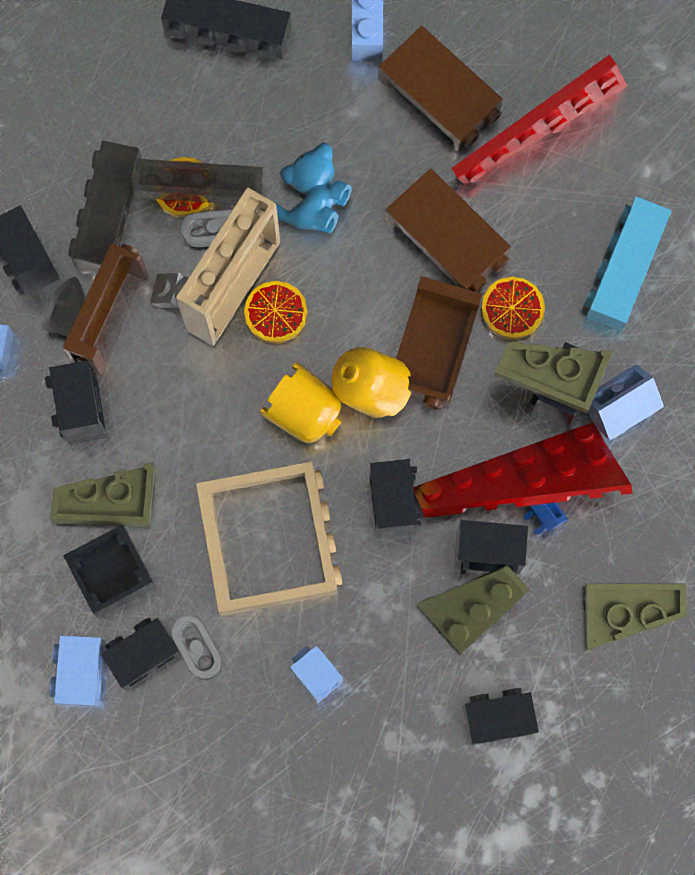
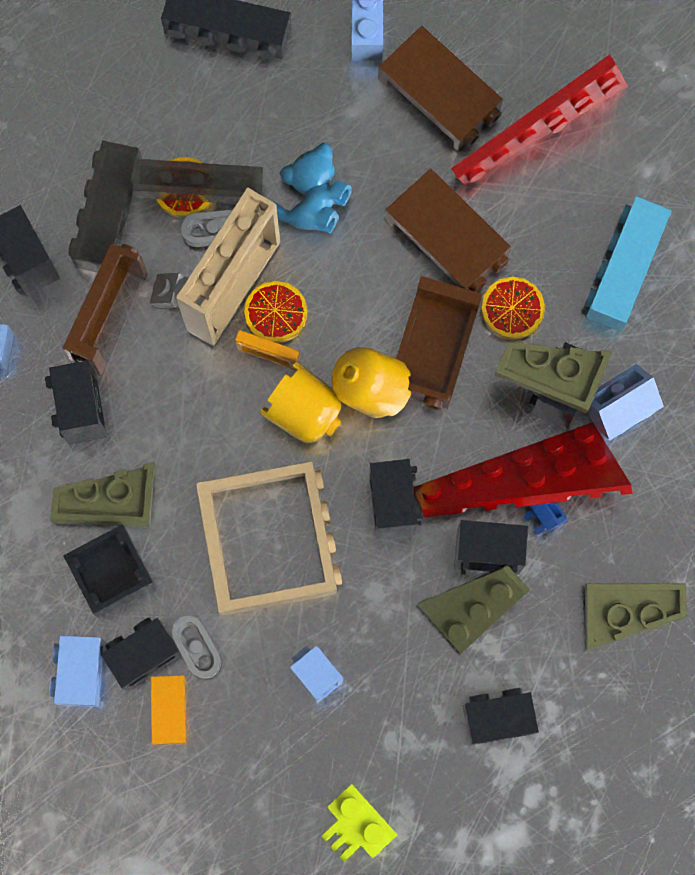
(63, 307): light grey plate -> none
(168, 710): none -> light orange tile
(266, 349): none -> light orange tile
(357, 825): none -> neon yellow hinge

